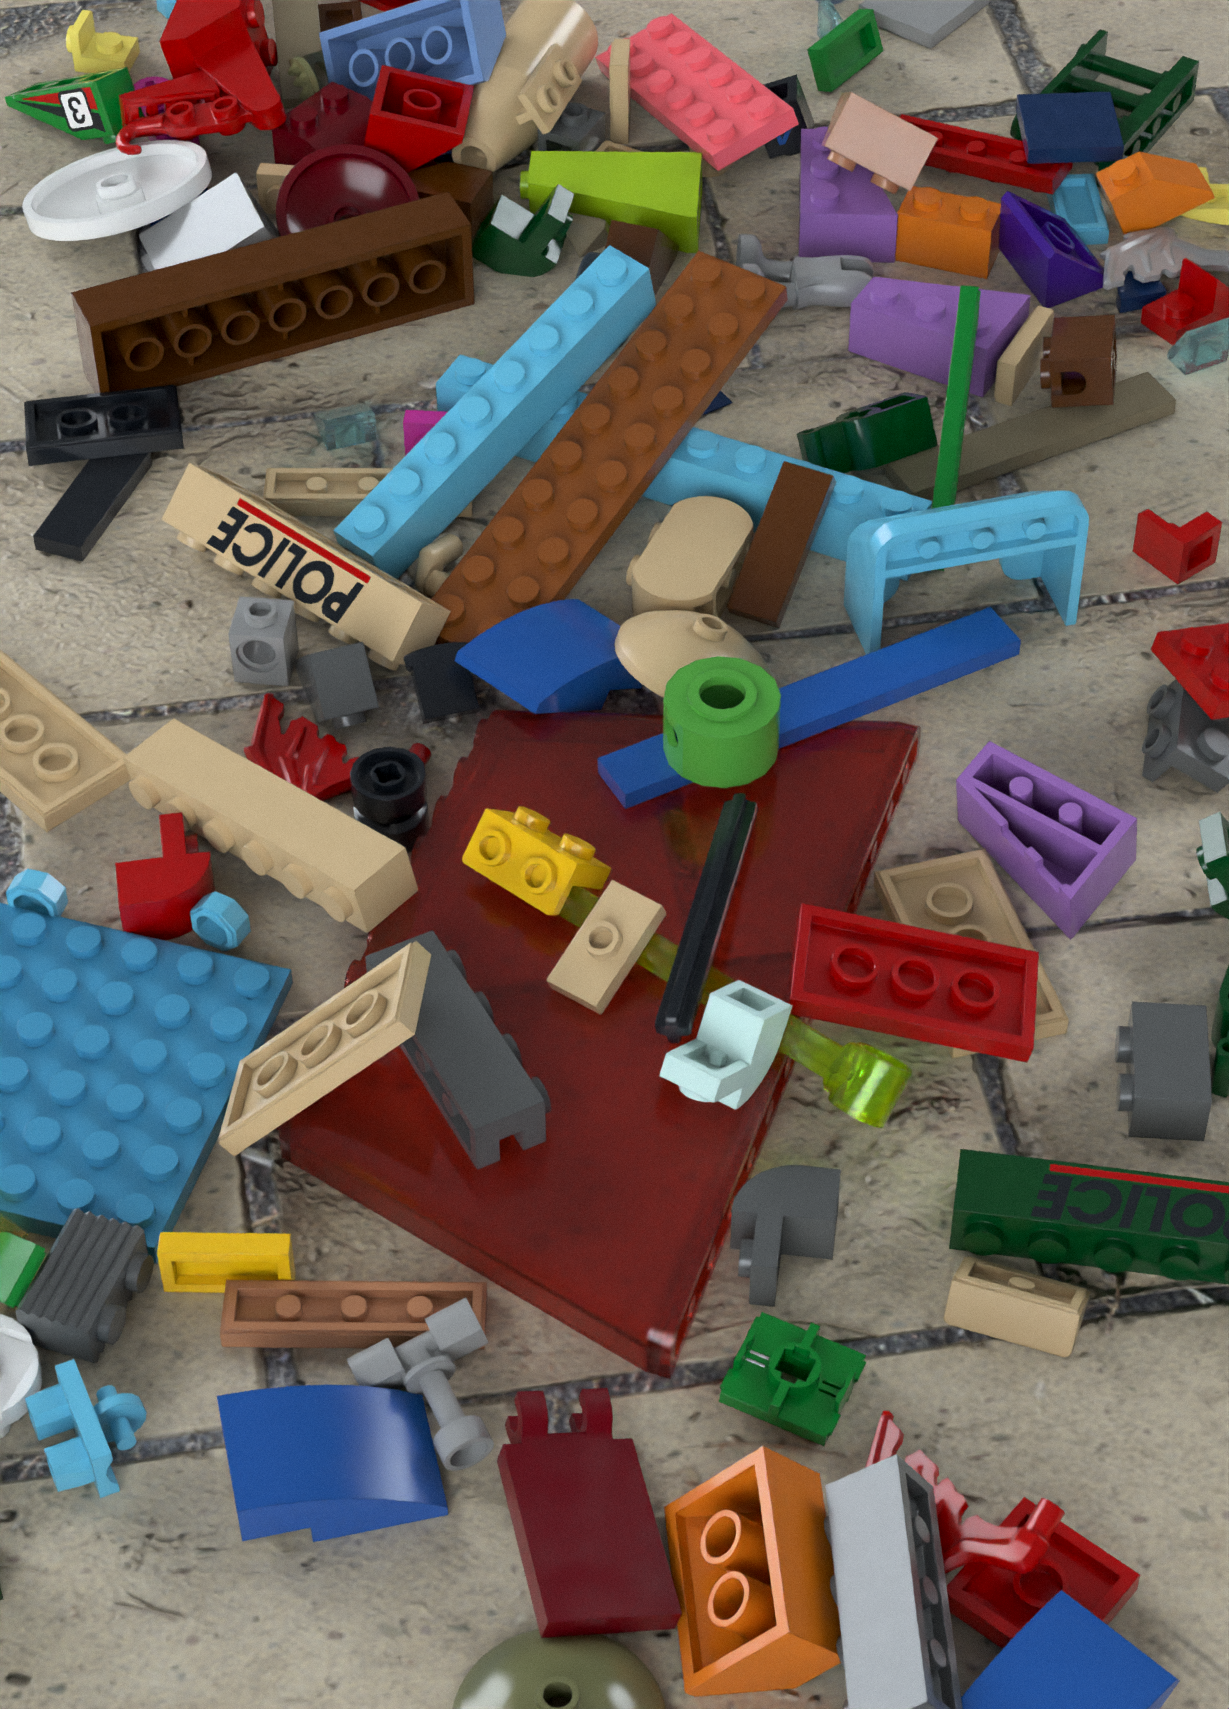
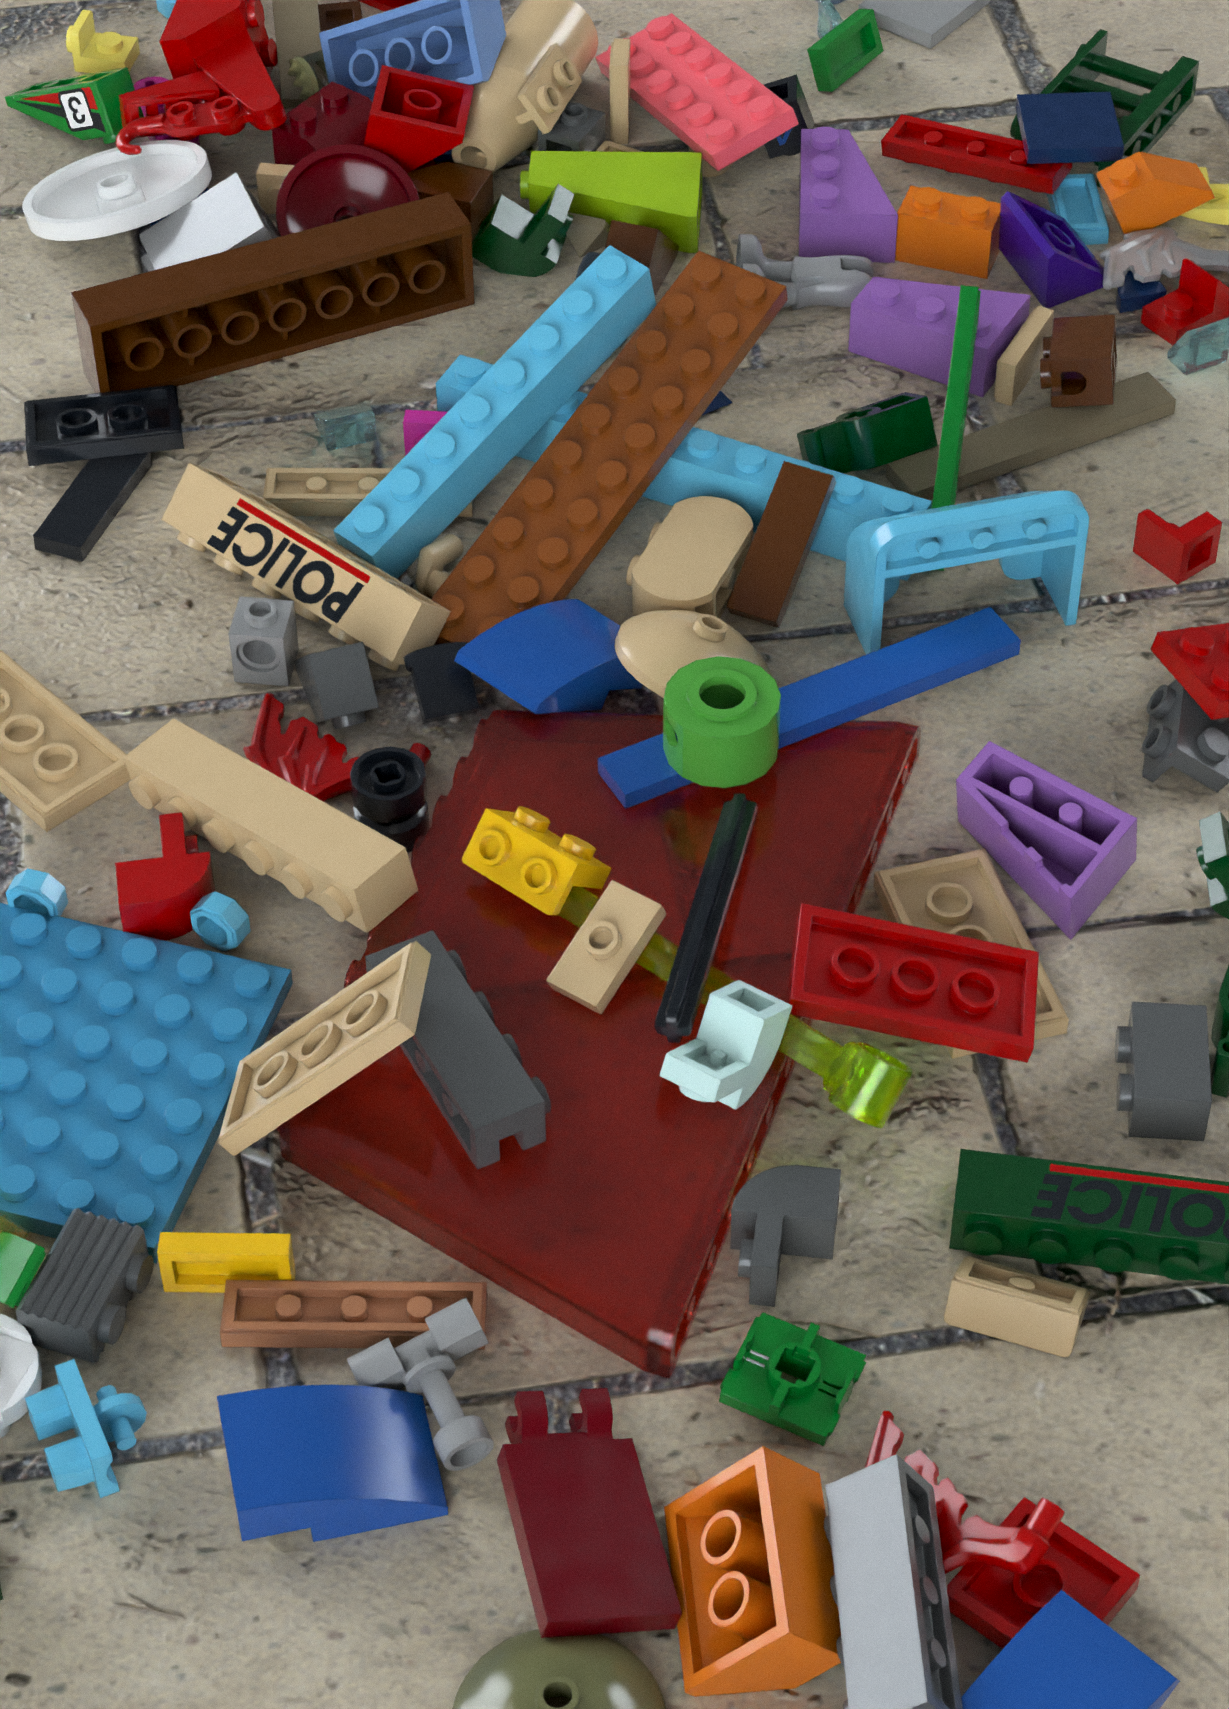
(877, 141): nougat slope -> none

